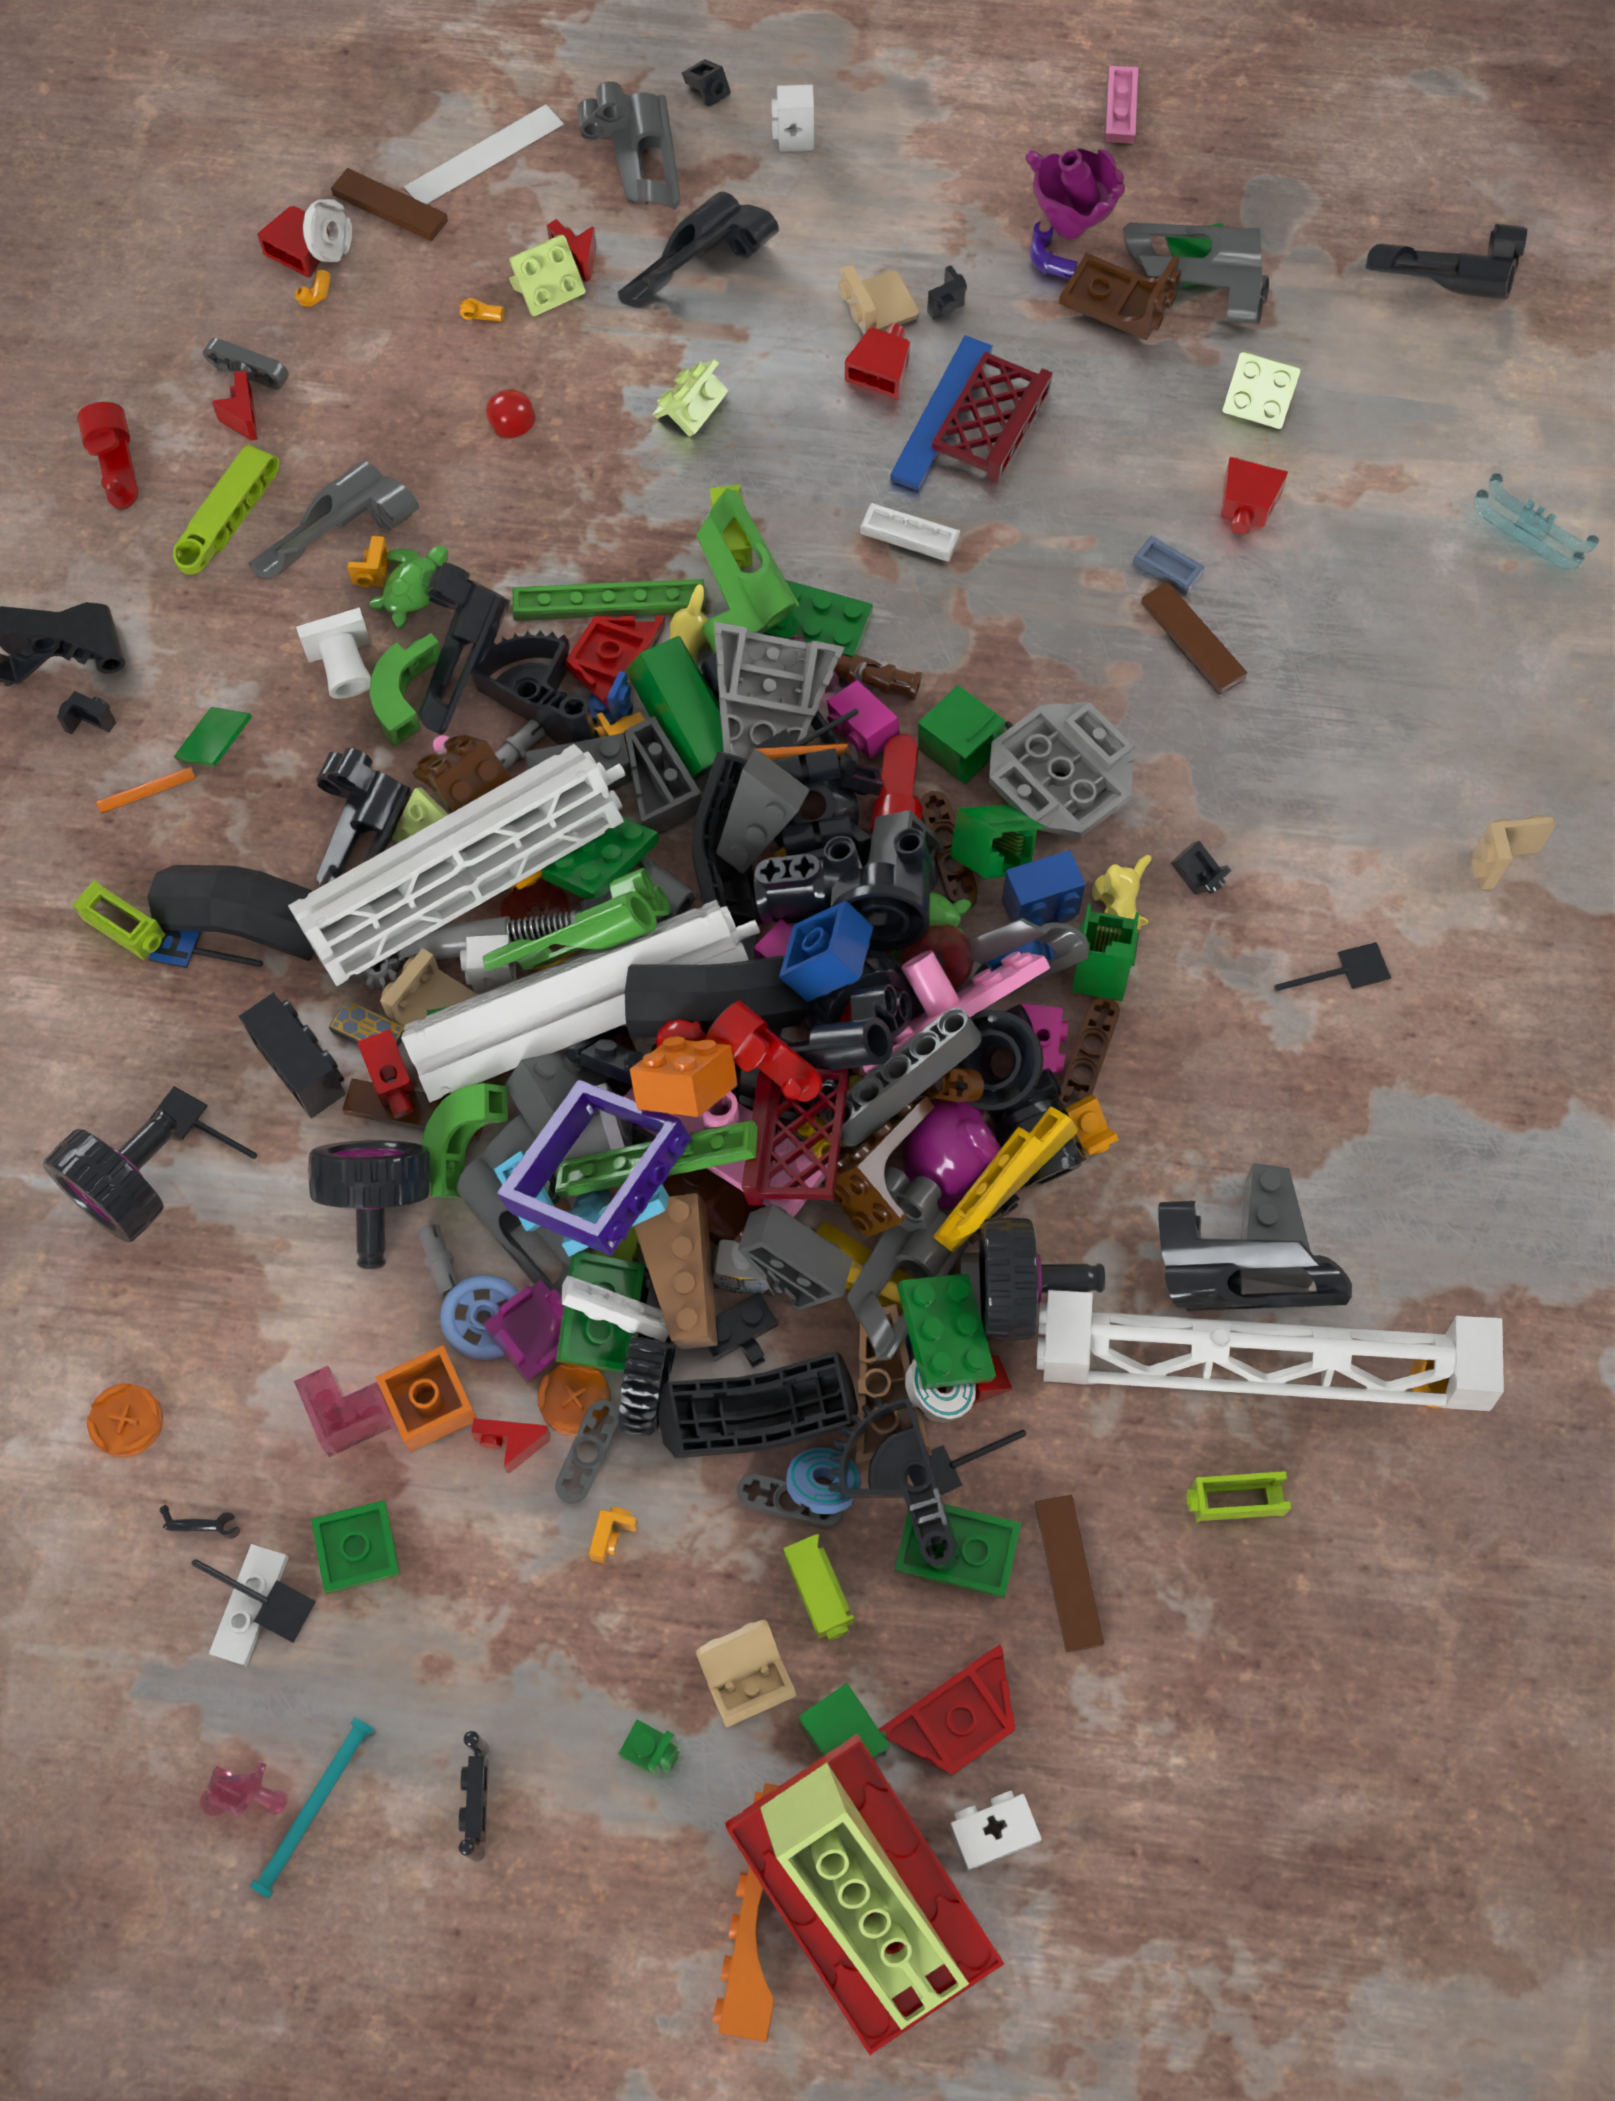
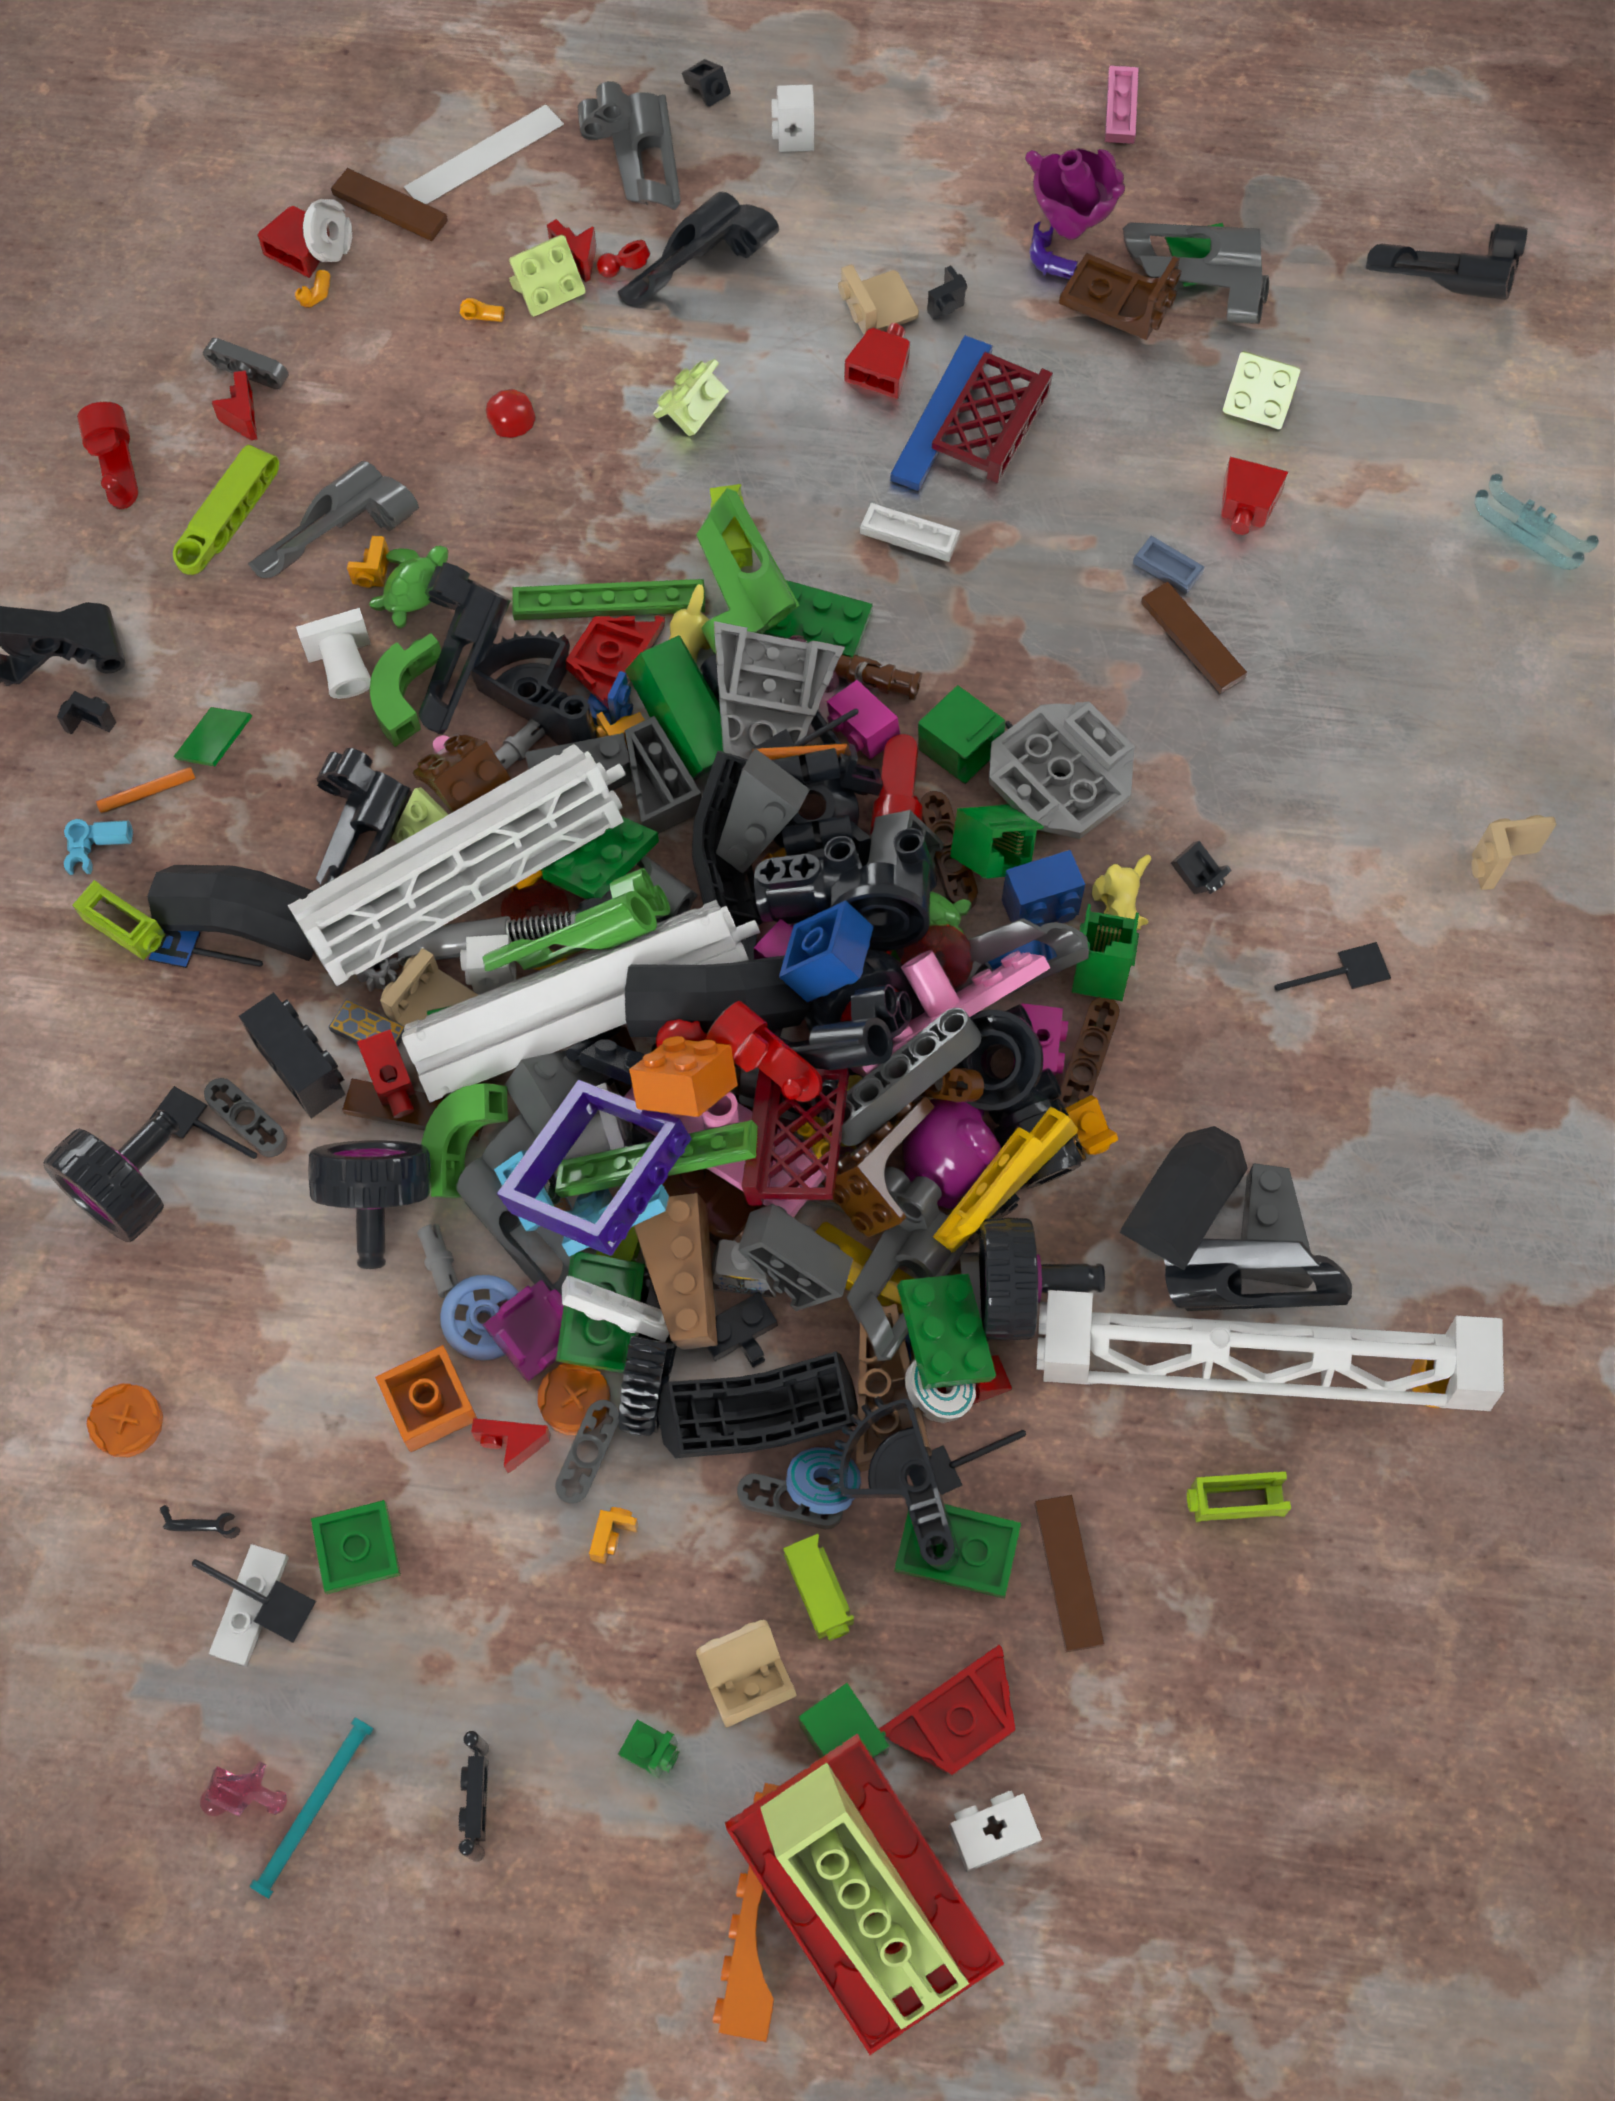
(82, 836): none -> medium azure bar
(243, 1102): none -> dark grey beam
(342, 1419): clear pink brick -> none
(630, 256): none -> red plate
(1186, 1194): none -> black piece

